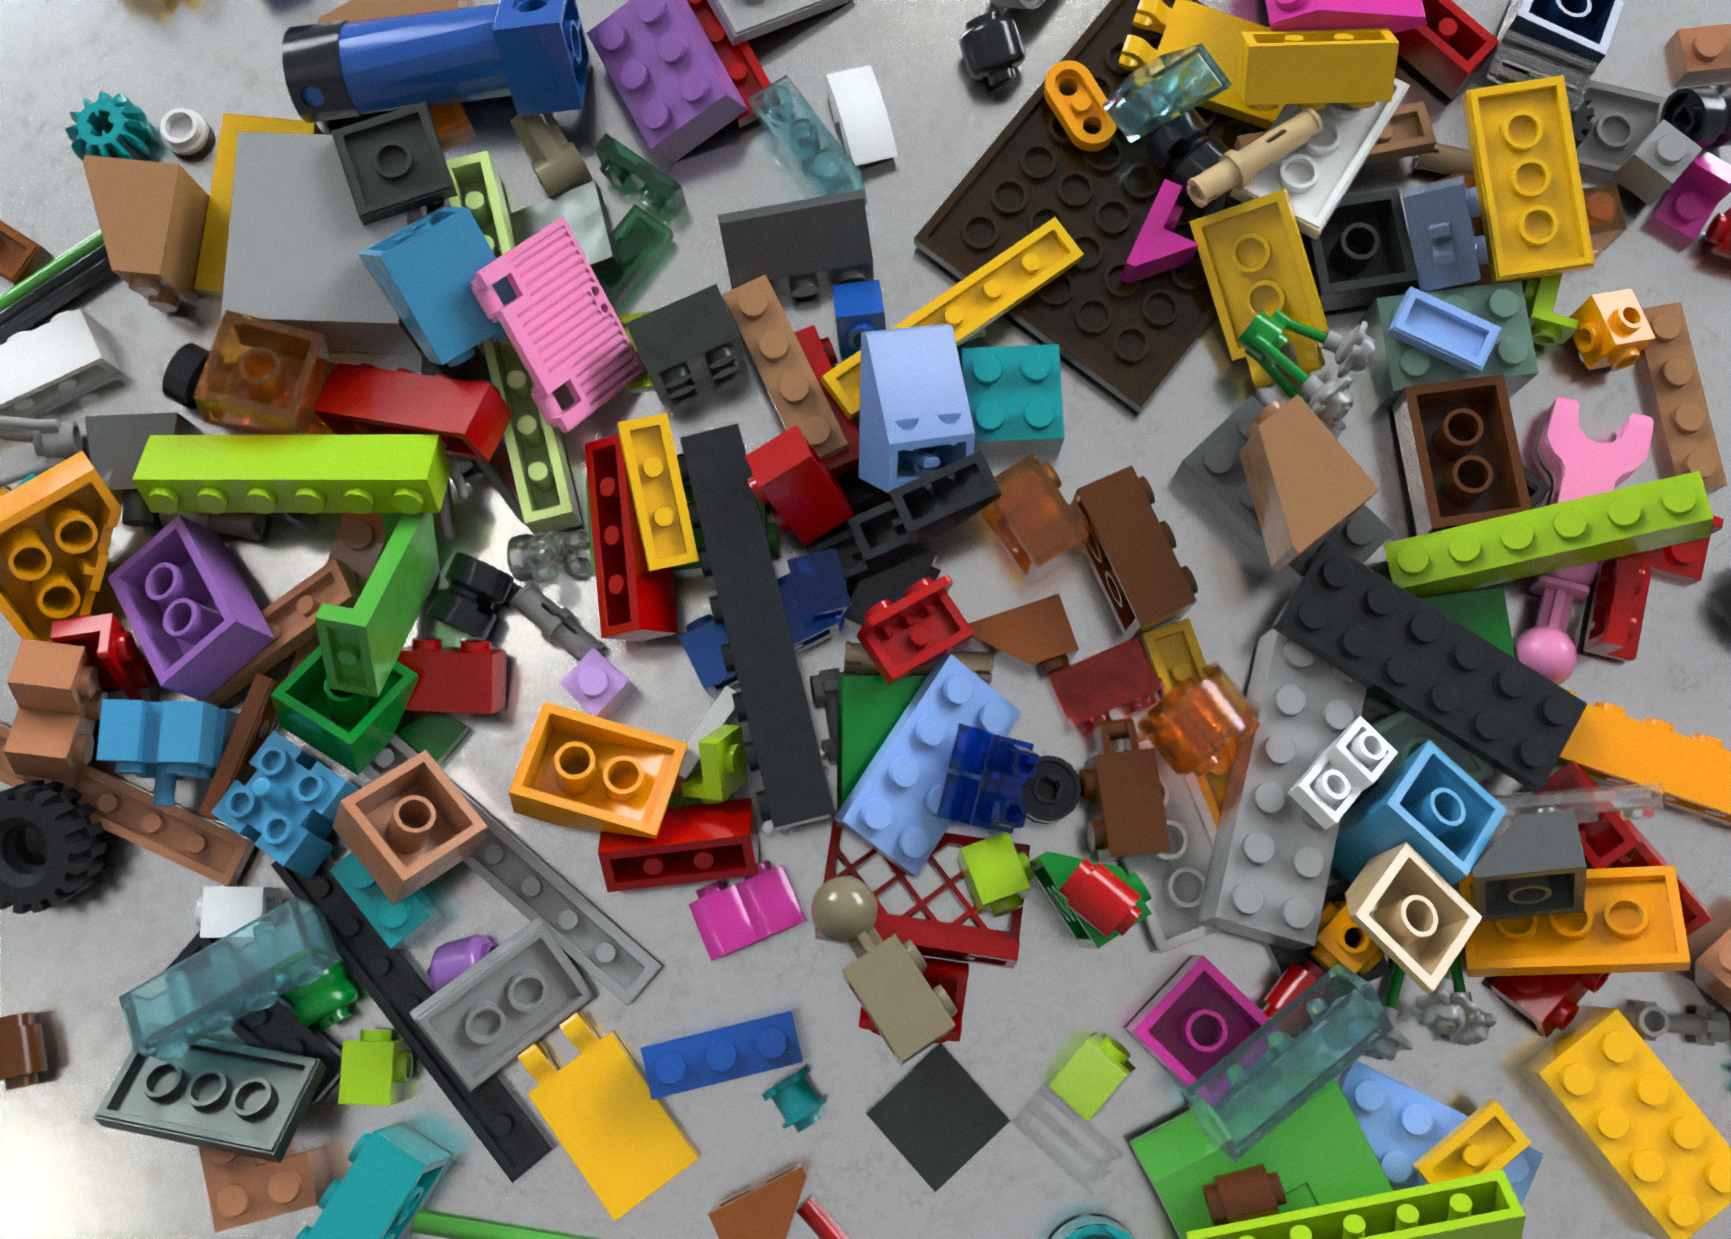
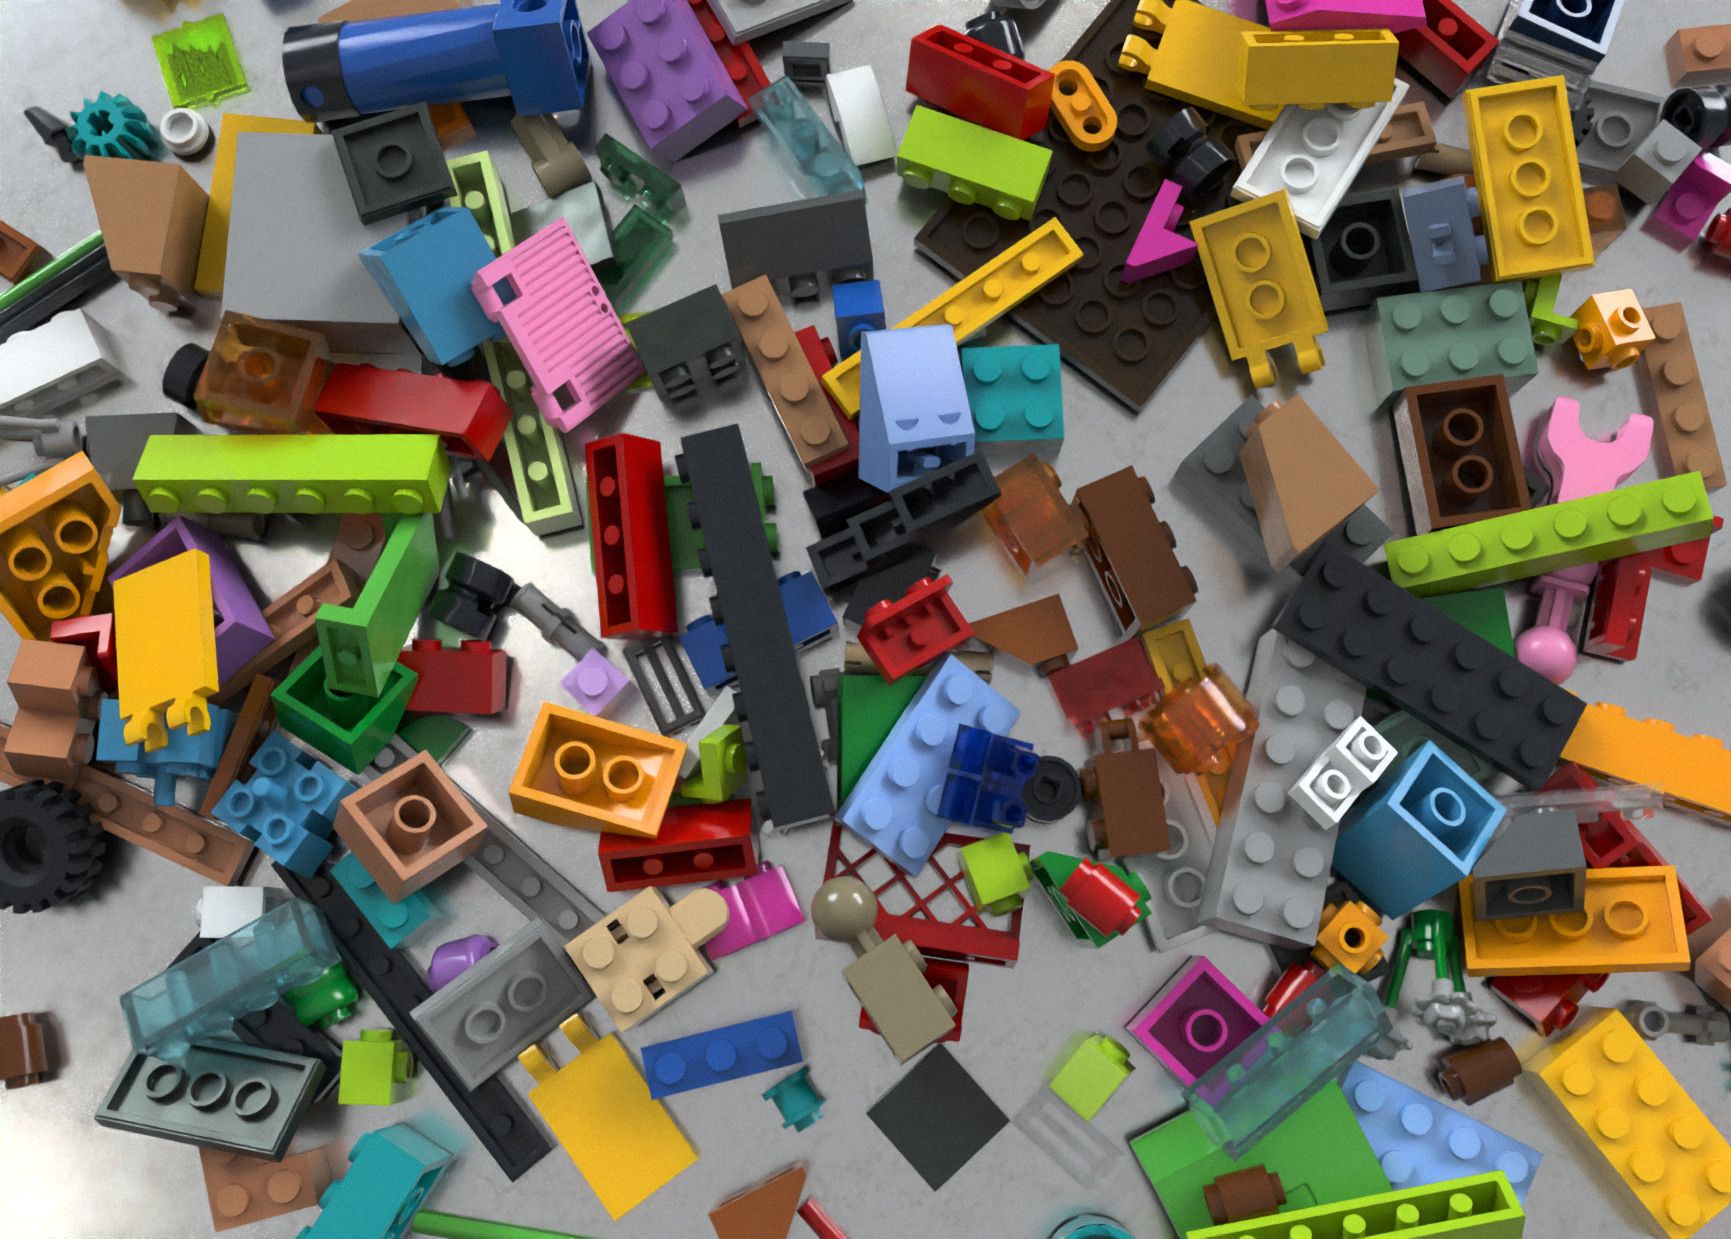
(52, 131): none -> black bar
(165, 649): none -> yellow tile
(199, 61): none -> clear neon green piece
(541, 554): clear piece -> none
(648, 949): none -> tan brick
(657, 492): yellow plate -> none
(682, 720): none -> dark grey tile
(798, 486): red brick -> none
(806, 60): none -> dark grey tile
(820, 586): clear blue panel -> none
(972, 163): none -> lime brick
(979, 82): none -> red brick
(1165, 90): clear light blue slope -> none
(1238, 167): tan pin -> none
(1327, 400): plant -> none
(1411, 914): tan slope -> none
(1443, 331): light blue tile -> none
(1474, 1147): yellow plate -> none
(1479, 1070): none -> reddish brown brick

